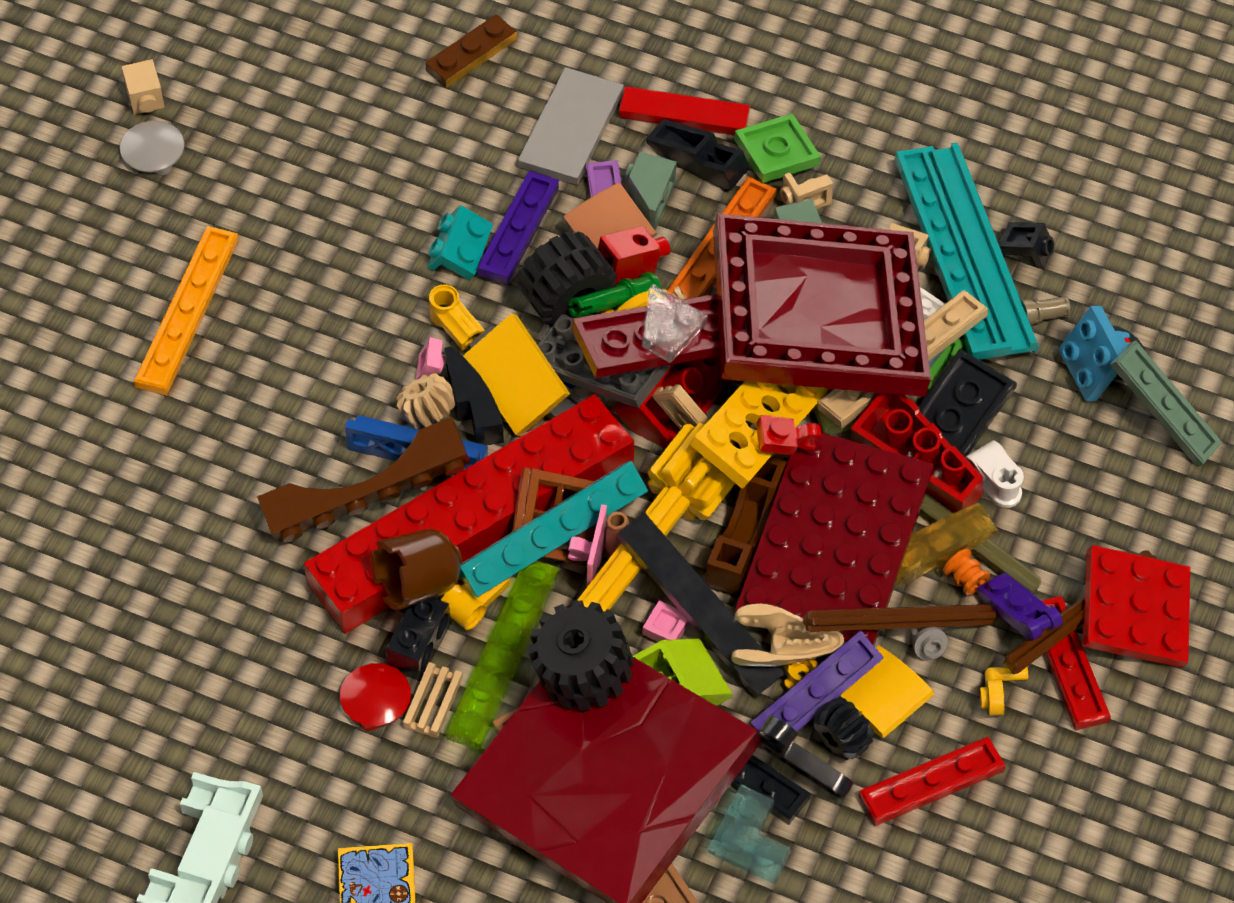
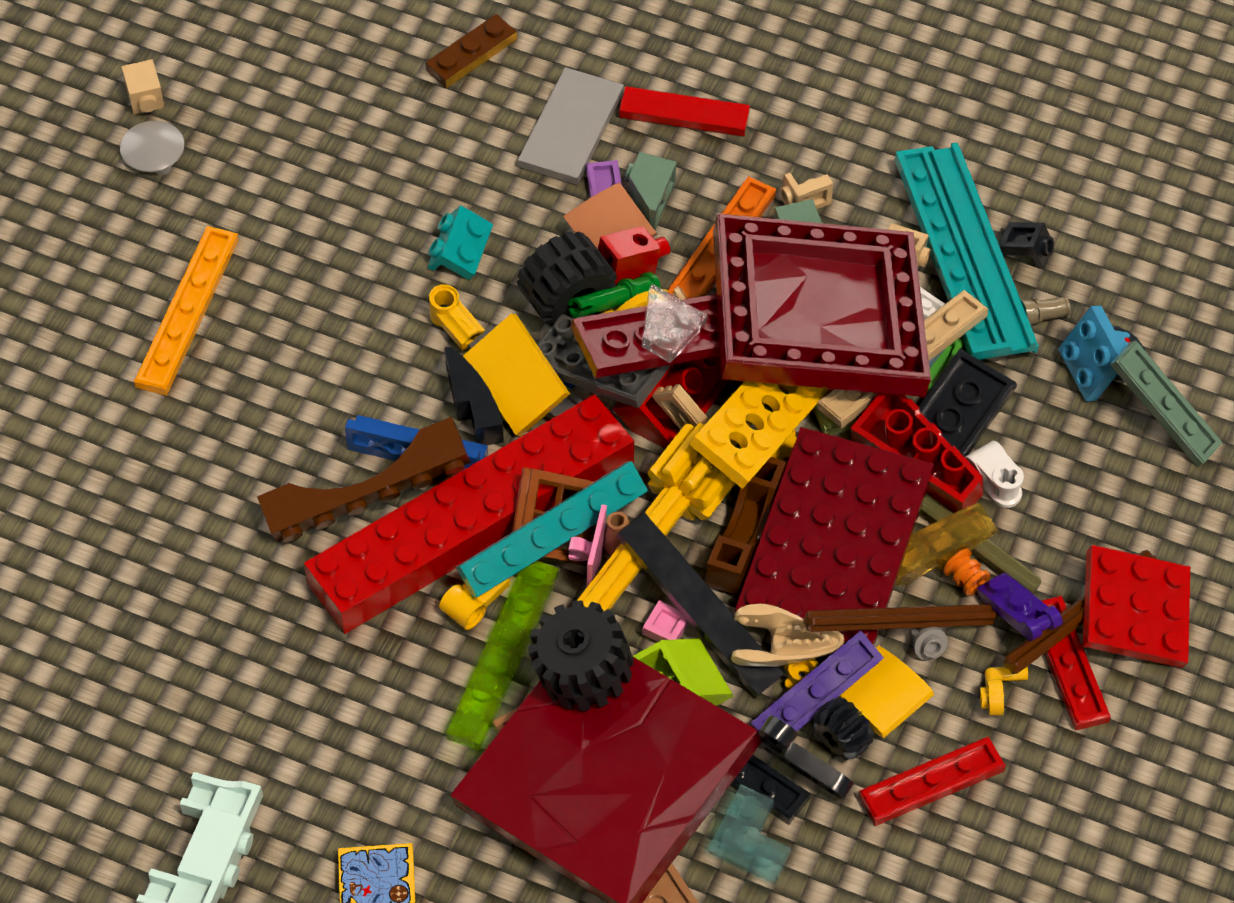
(375, 695): red dish -> none
(415, 567): reddish brown cylinder -> none
(418, 637): black brick -> none
(426, 400): tan gear -> none
(430, 358): bright pink plate -> none
(441, 674): tan tile -> none
(518, 227): dark purple plate -> none
(699, 153): black slope -> none
(777, 148): bright green plate -> none
(782, 437): red plate -> none

